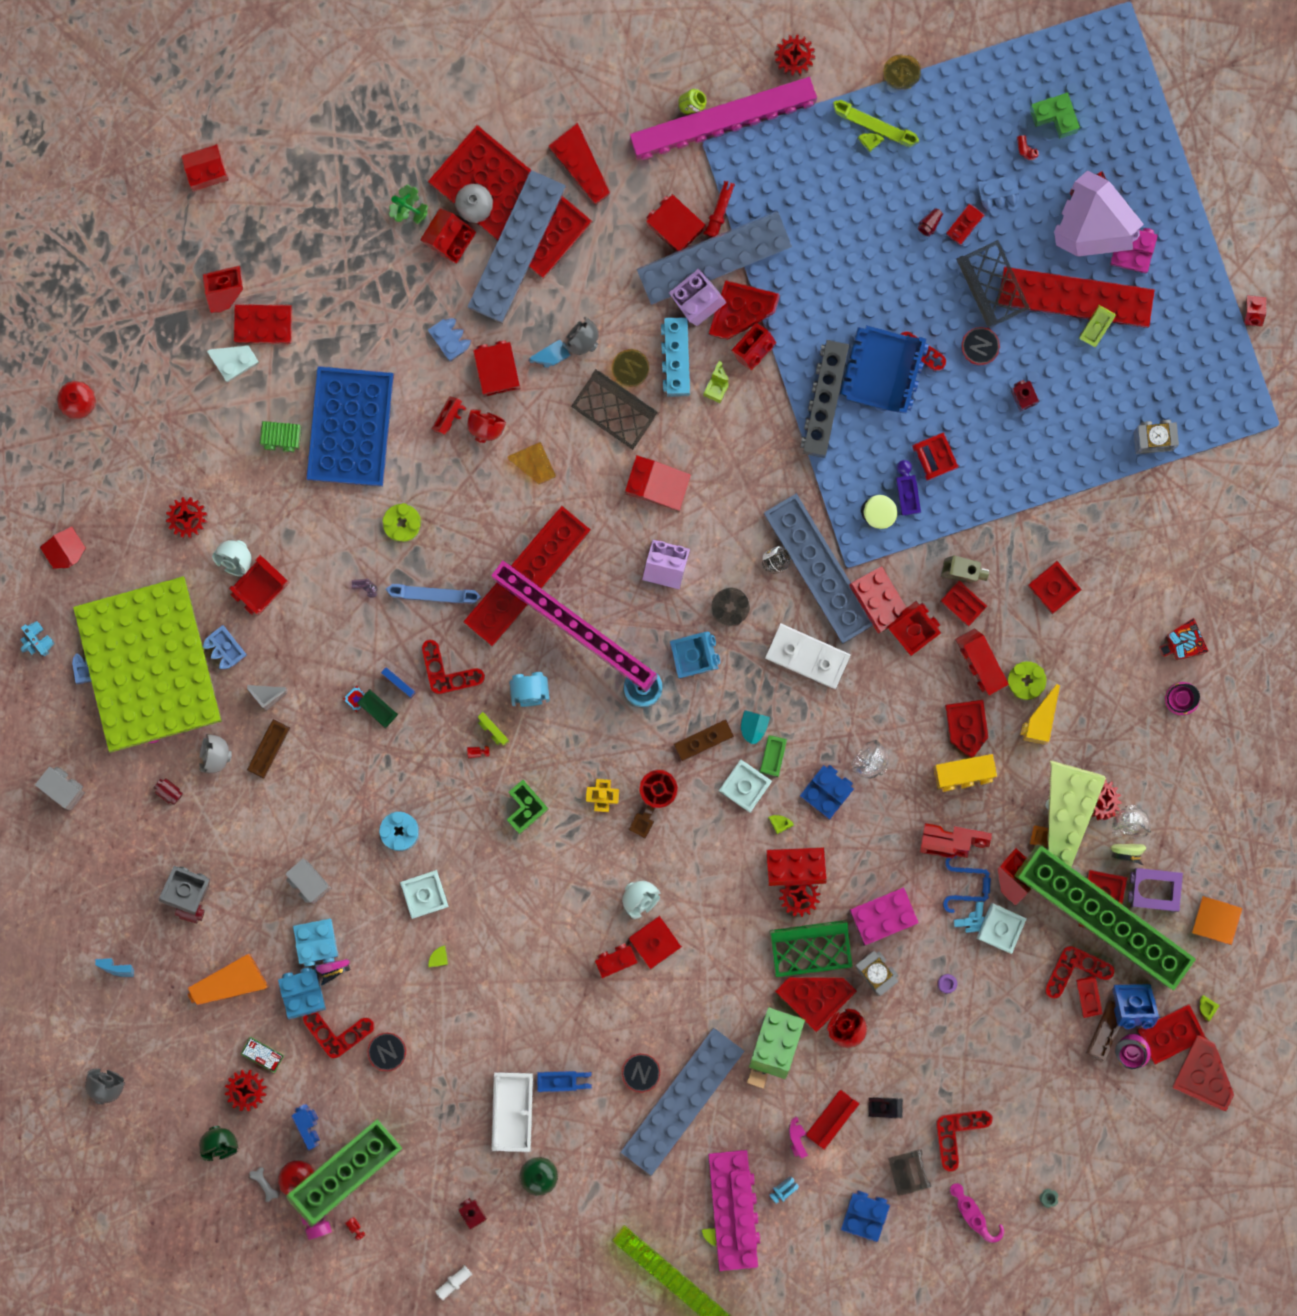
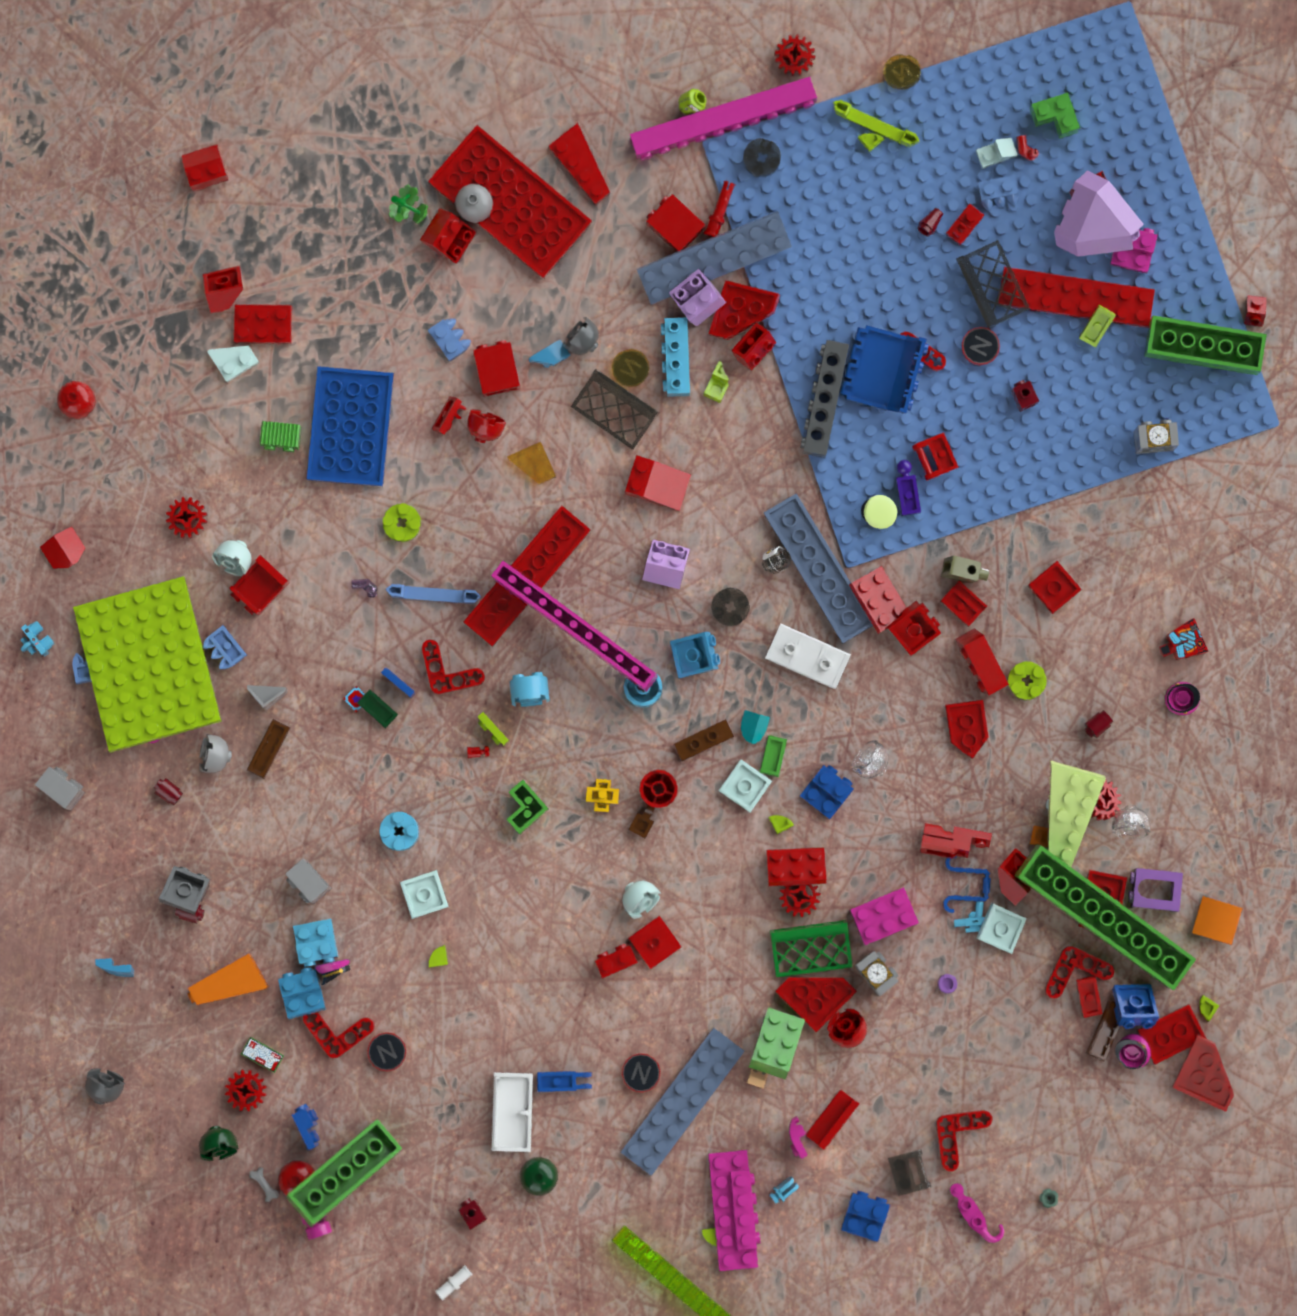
(354, 1227): red piece -> none
(516, 246): sand blue plate -> none
(760, 168): none -> clear smoke plate
(885, 1107): black slope -> none
(965, 772): yellow brick -> none
(997, 152): none -> light aqua slope
(1039, 724): yellow slope -> none
(1098, 724): none -> dark red brick
(1128, 852): yellowish green piece -> none
(1205, 345): none -> bright green brick

